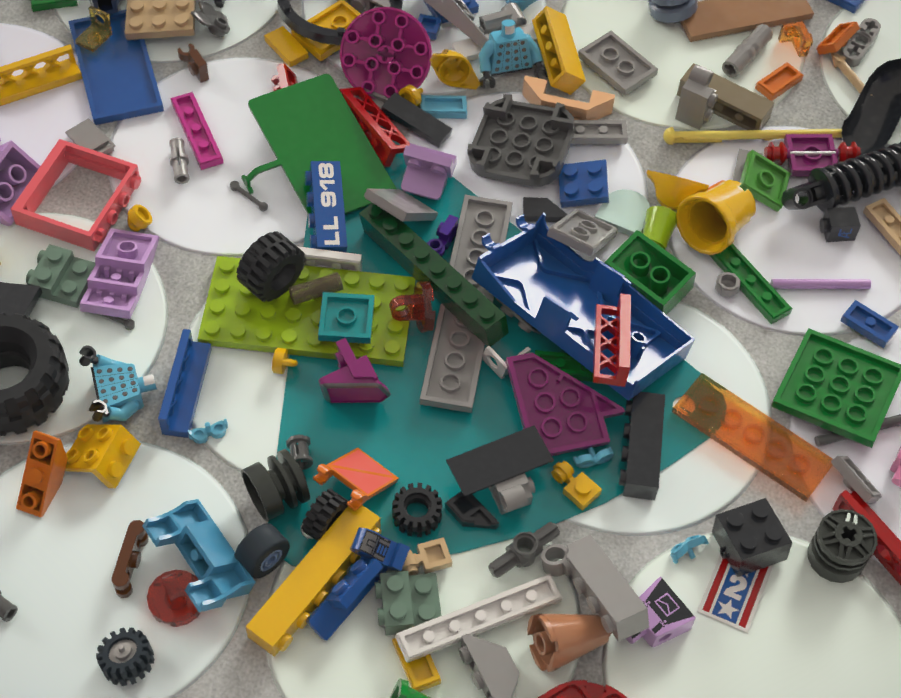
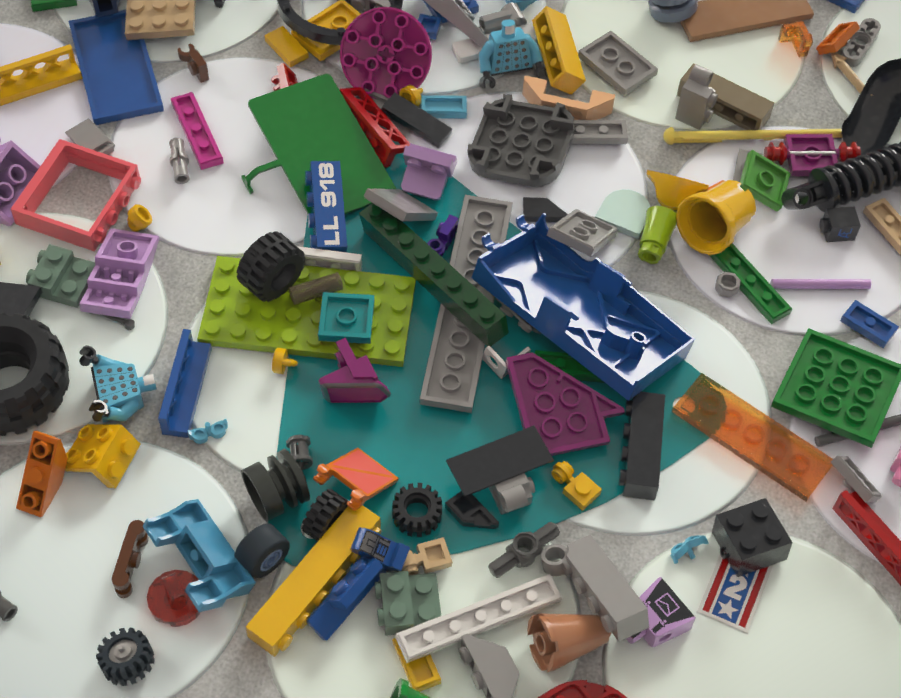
(97, 32): clear yellow bracket -> none
(214, 20): dark grey plate -> none
(234, 186): dark grey hinge -> none
(418, 307): clear red tile -> none
(454, 69): yellow hat -> none
(584, 183): blue plate -> none
(592, 459): medium azure piece -> none
(621, 329): fence -> none
(653, 271): green slope -> none
(747, 50): light grey axle -> none
(779, 81): orange tile -> none
(842, 546): pearl dark grey wheel -> none

